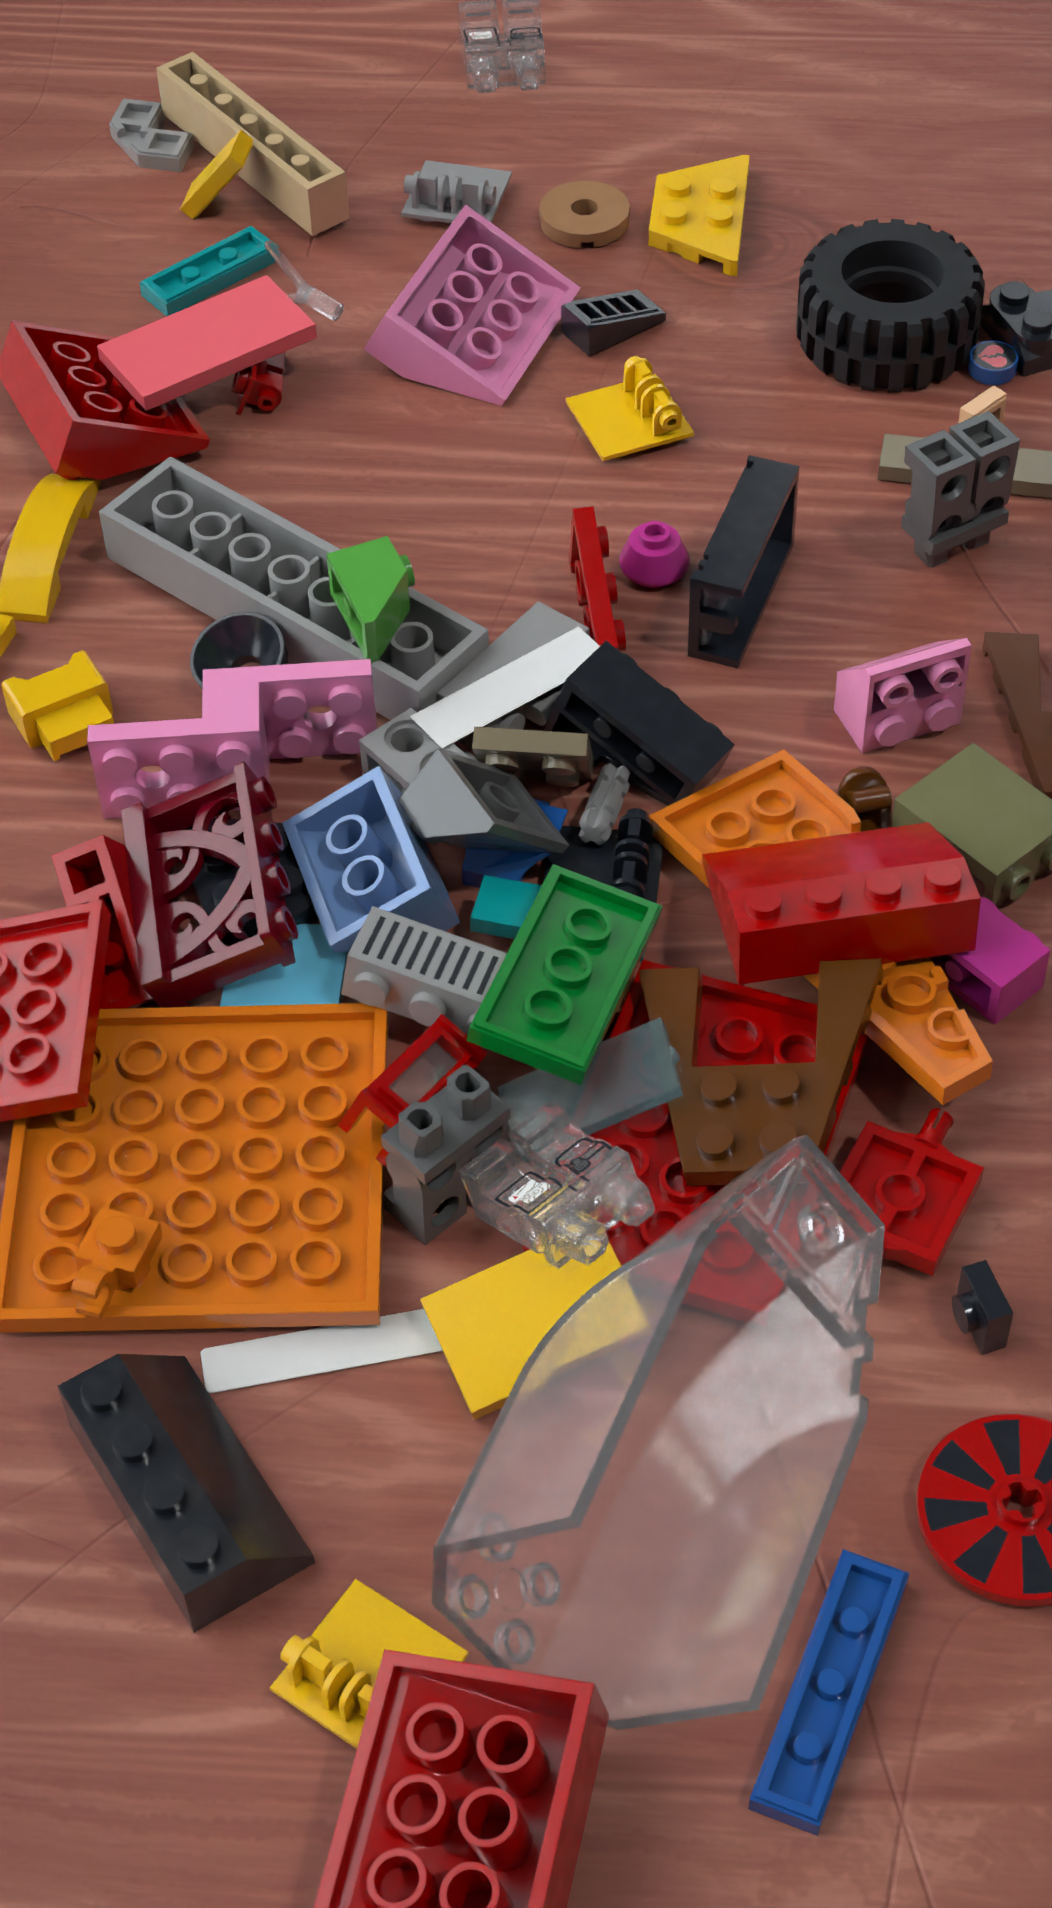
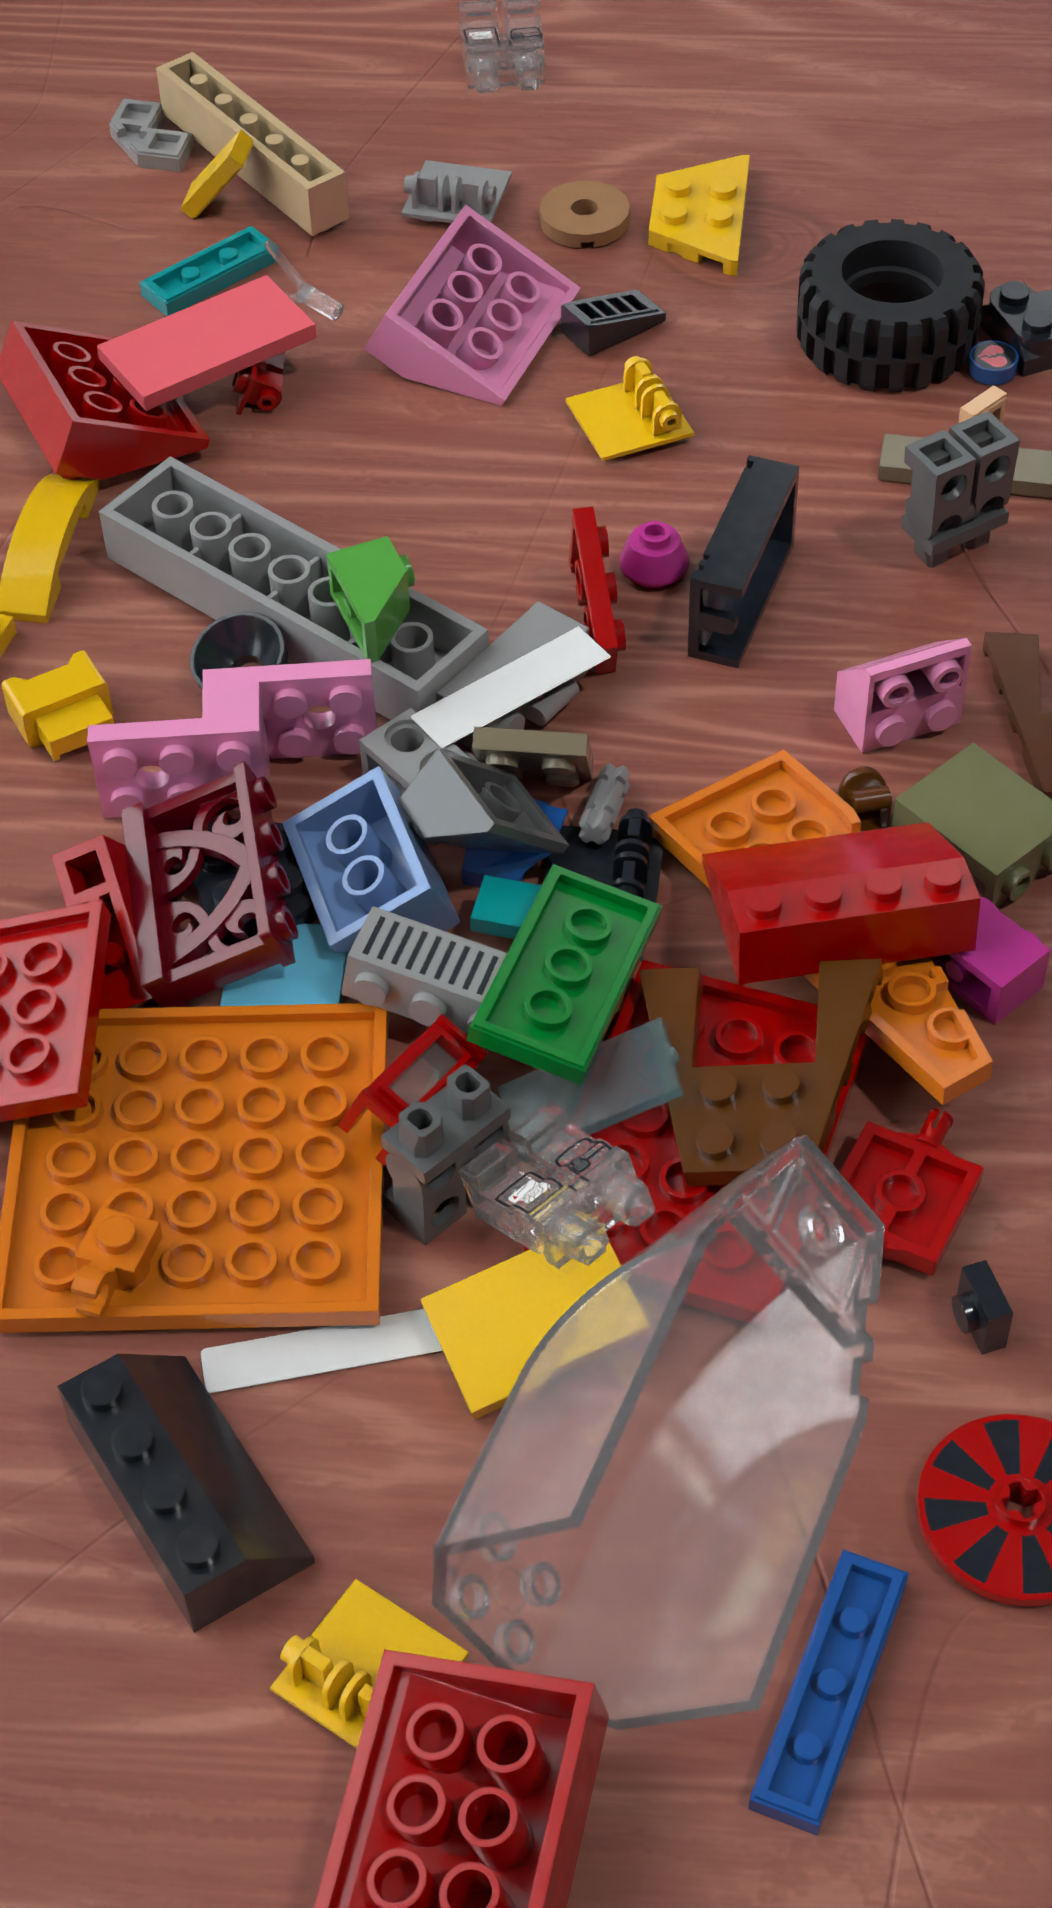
(639, 726): black wedge -> none

